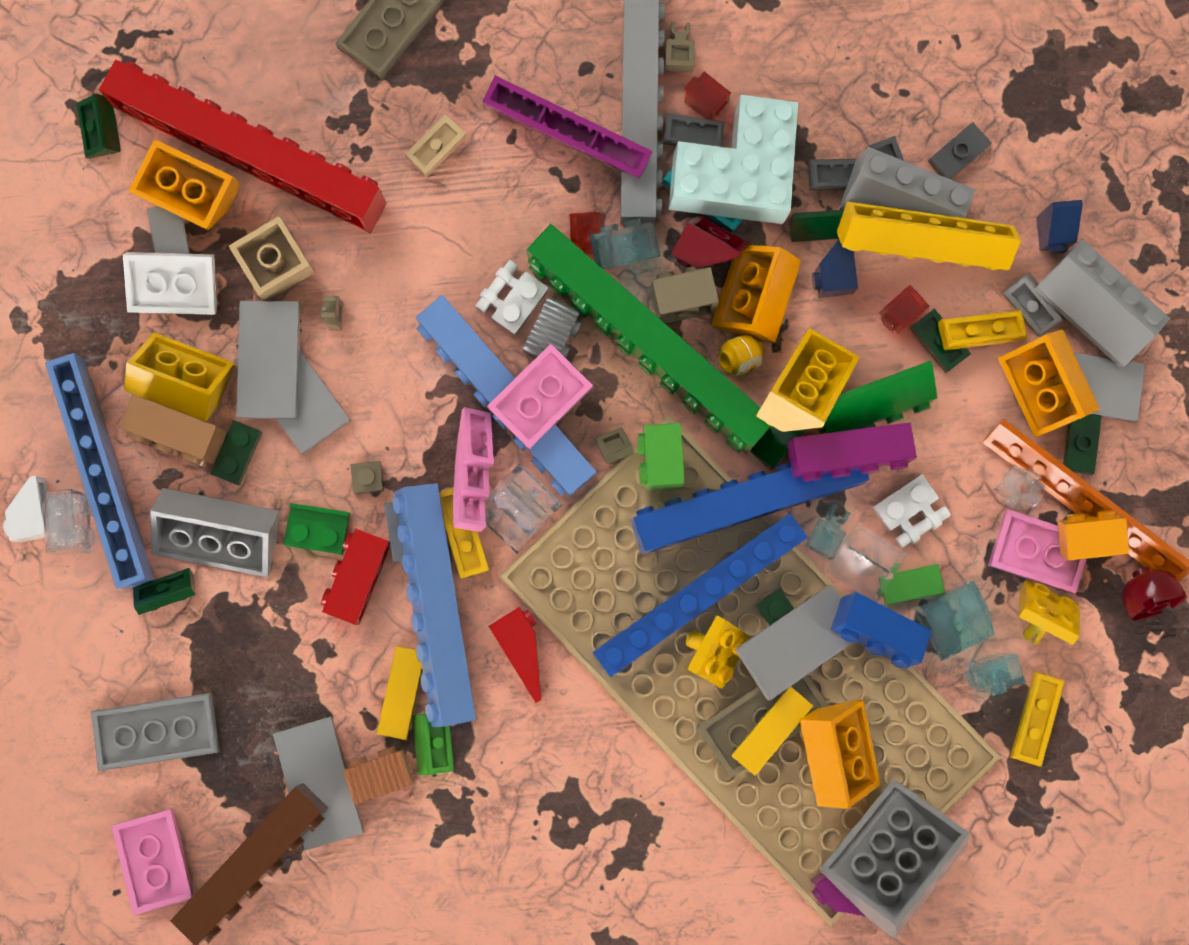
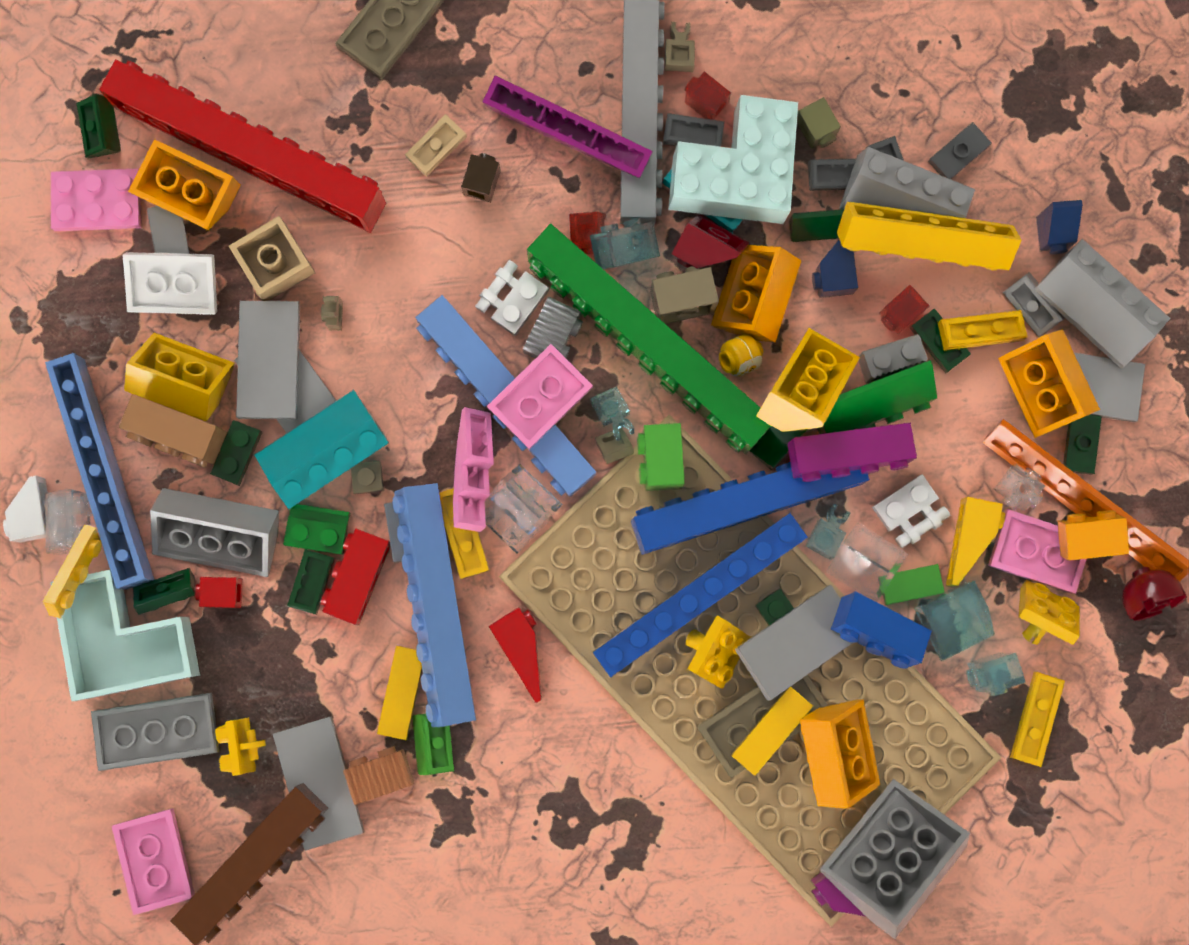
(72, 572): none -> yellow plate
(94, 200): none -> bright pink plate
(112, 657): none -> light aqua piece
(219, 592): none -> red brick
(241, 745): none -> yellow hips
(310, 582): none -> dark green plate
(321, 449): none -> teal slope
(481, 177): none -> dark brown brick
(612, 409): none -> clear light blue plate
(818, 124): none -> olive brick
(892, 358): none -> light grey brick
(975, 529): none -> yellow slope

